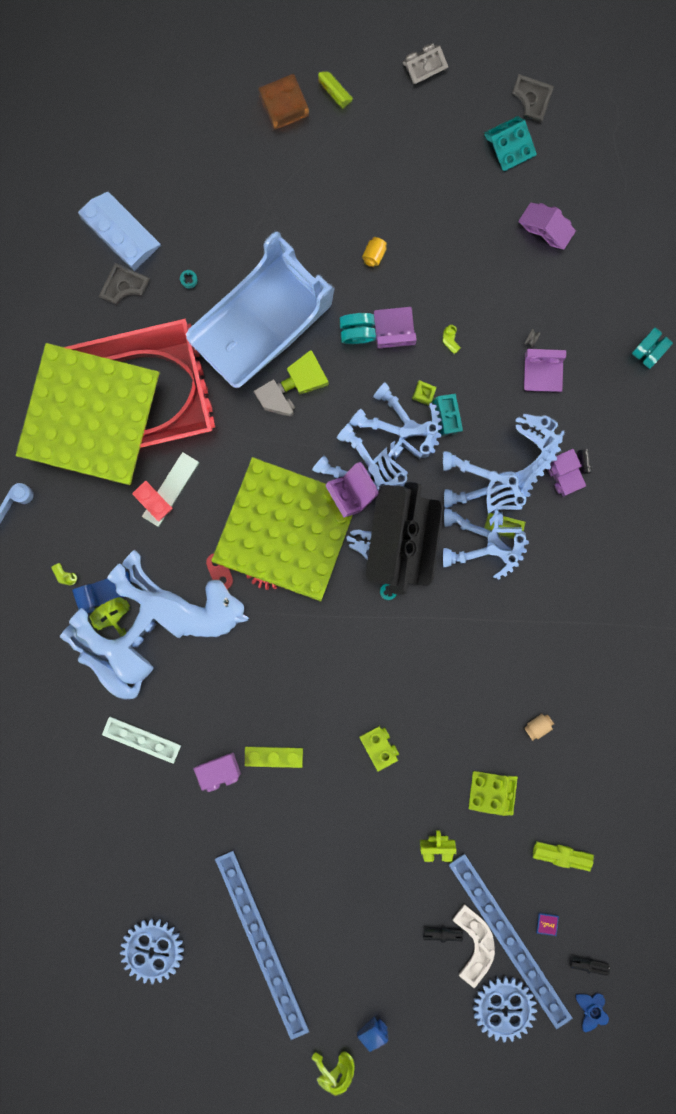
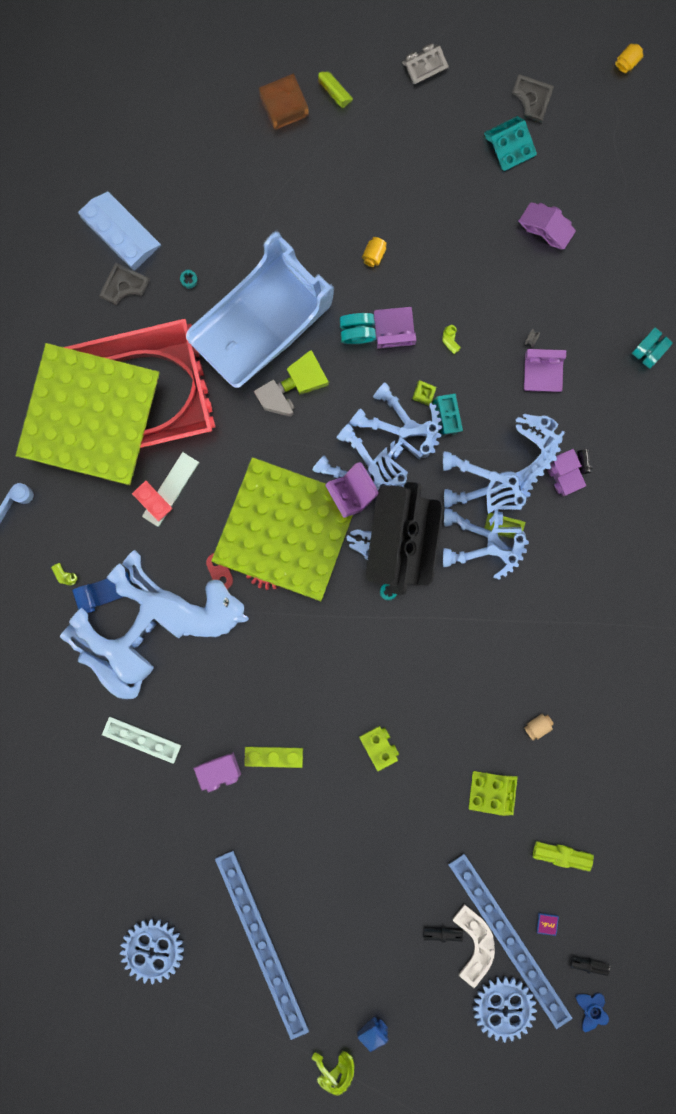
(105, 609): lime helmet -> none
(438, 845): lime hips -> none
(629, 57): none -> yellow brick

